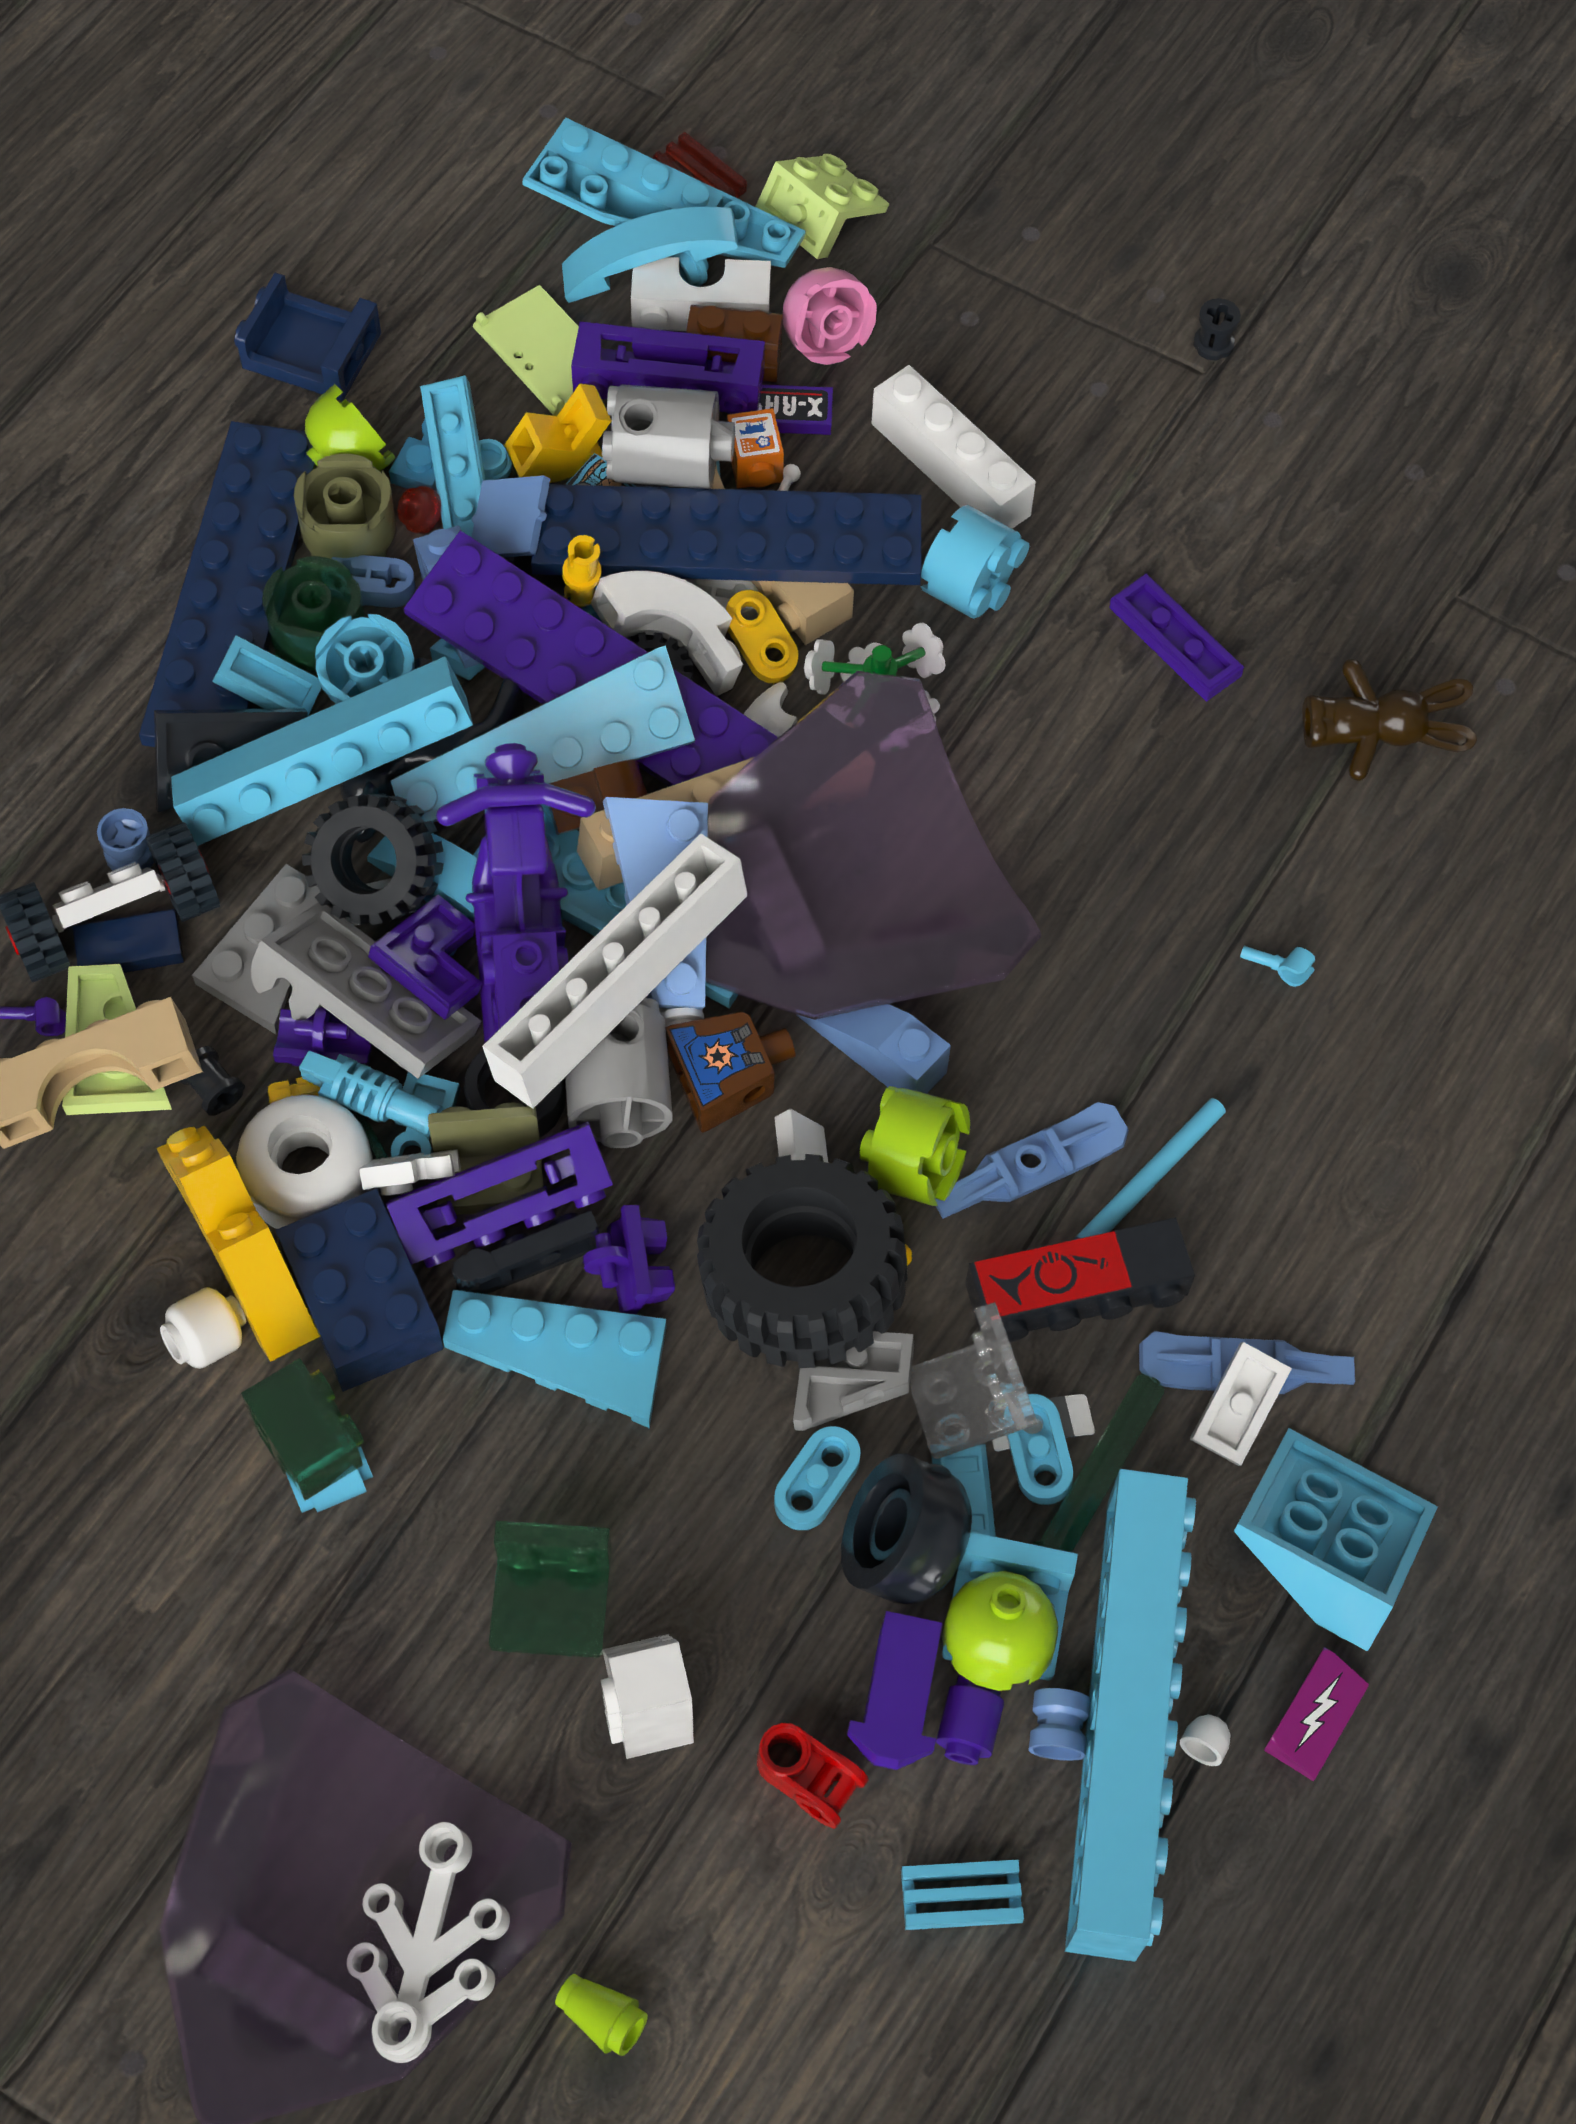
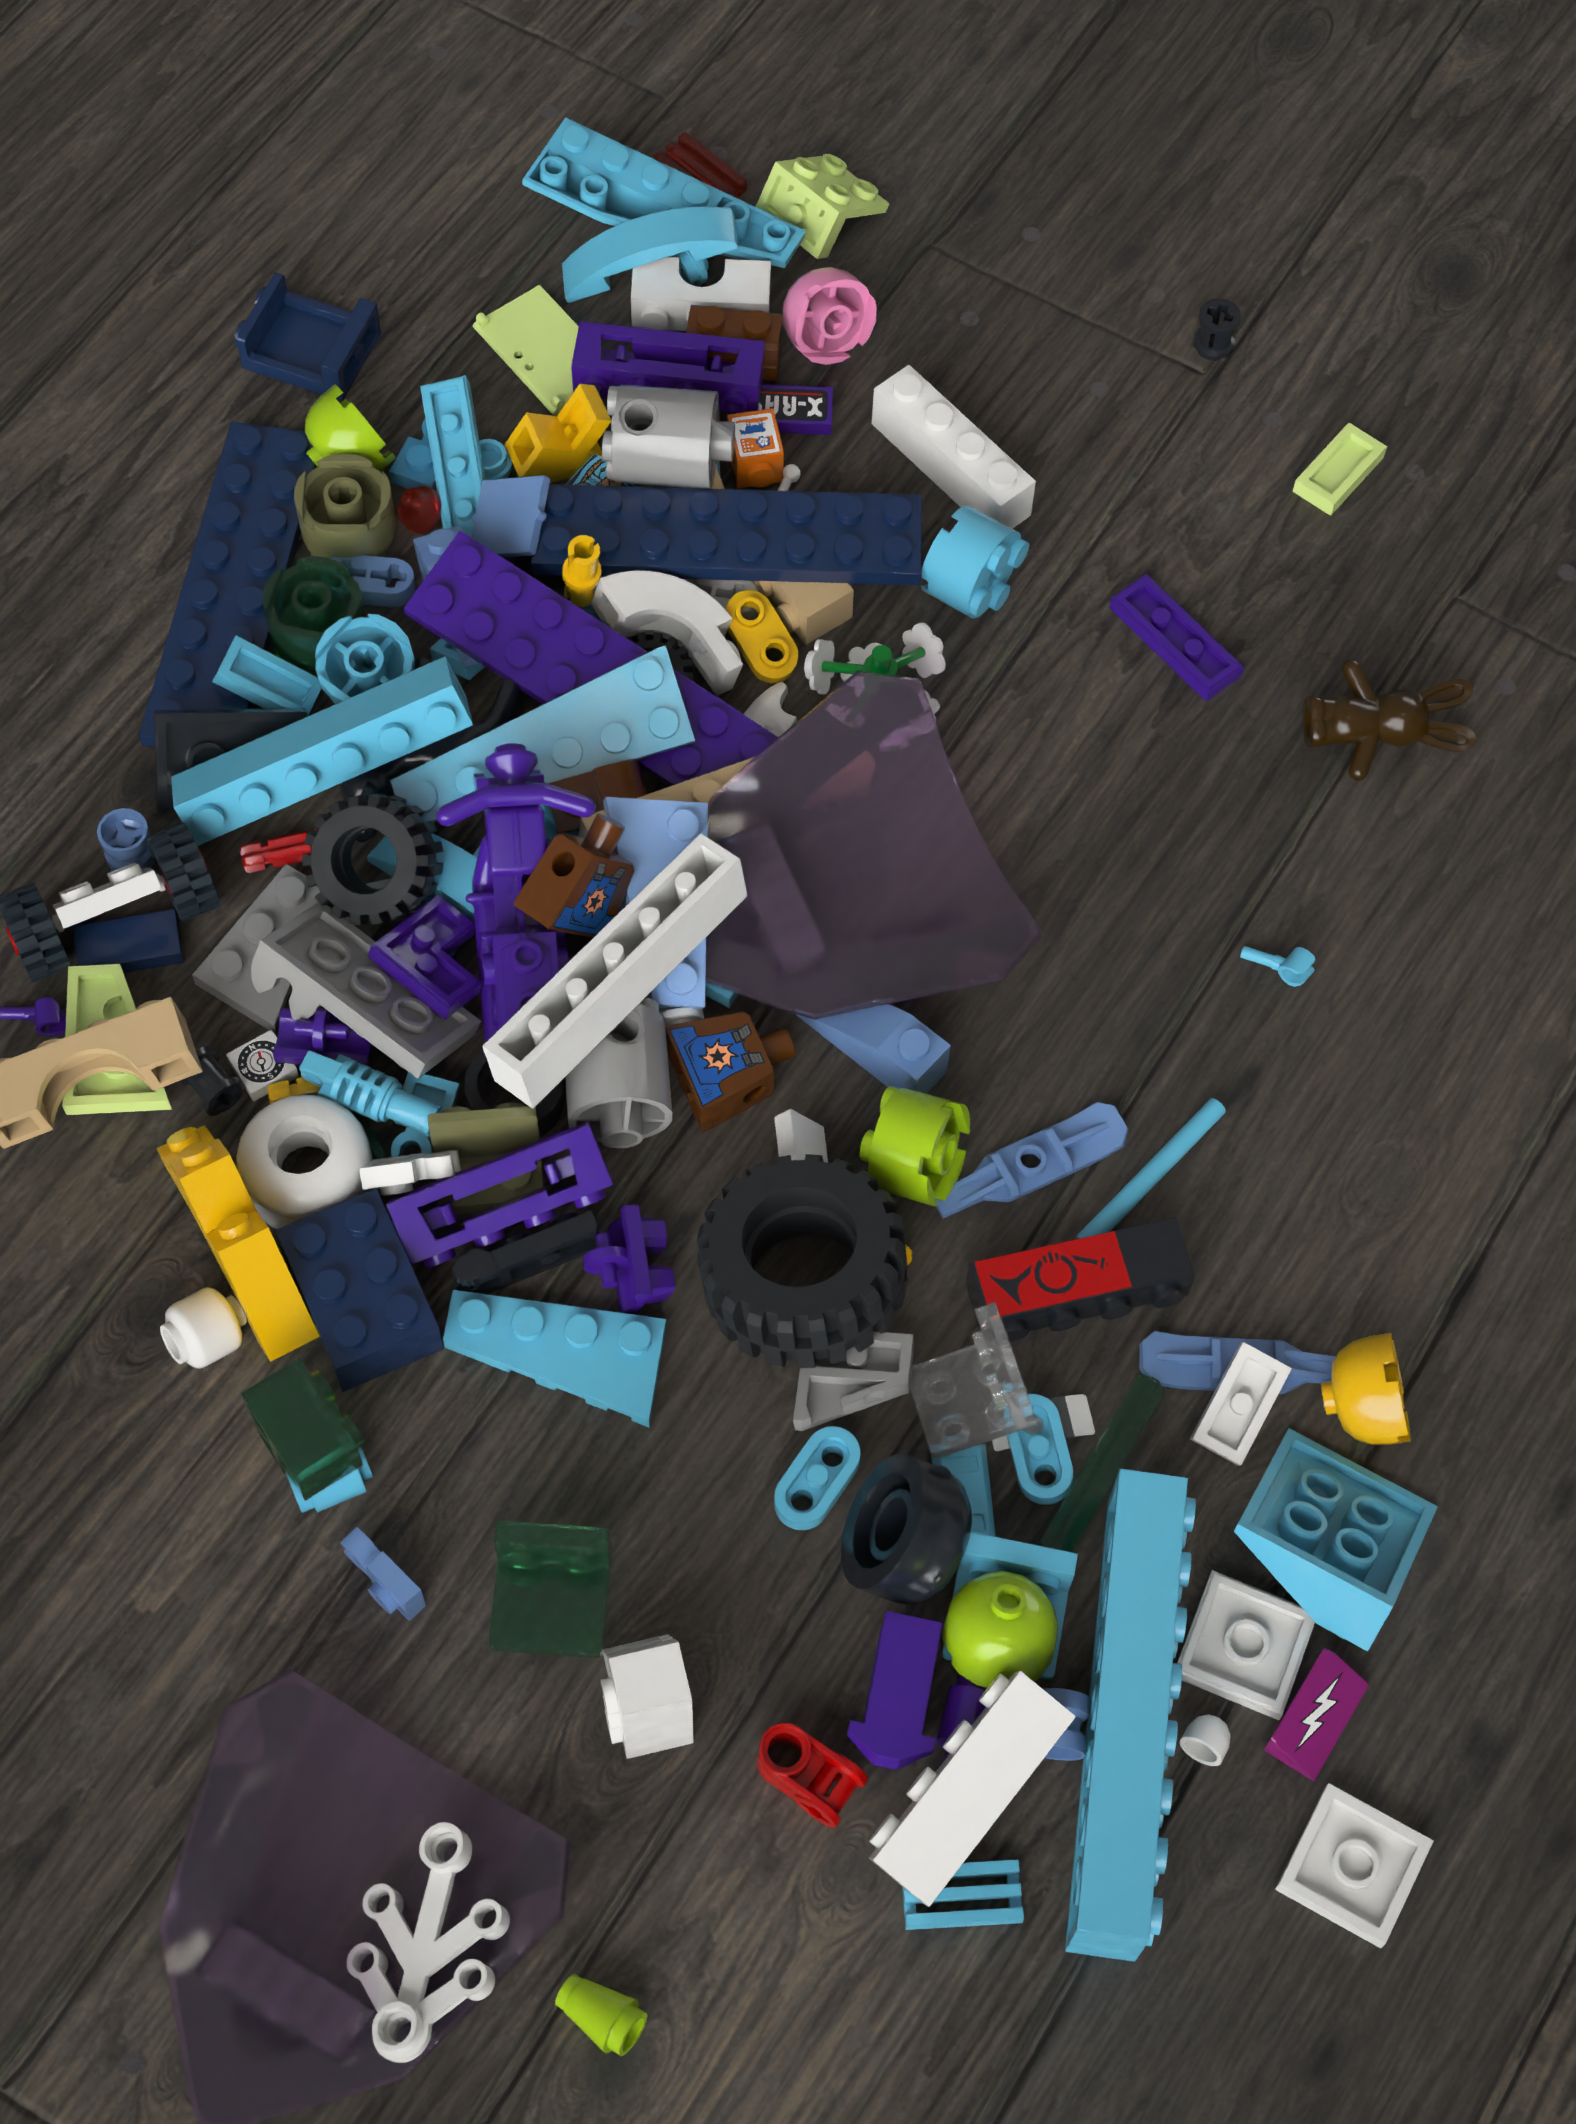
(256, 1066): none -> white tile
(279, 851): none -> red axle
(390, 1586): none -> medium blue plate
(579, 881): none -> reddish brown torso
(970, 1787): none -> white brick
(1245, 1645): none -> white tile
(1339, 469): none -> yellowish green tile
(1354, 1865): none -> white tile
(1368, 1391): none -> yellow cylinder

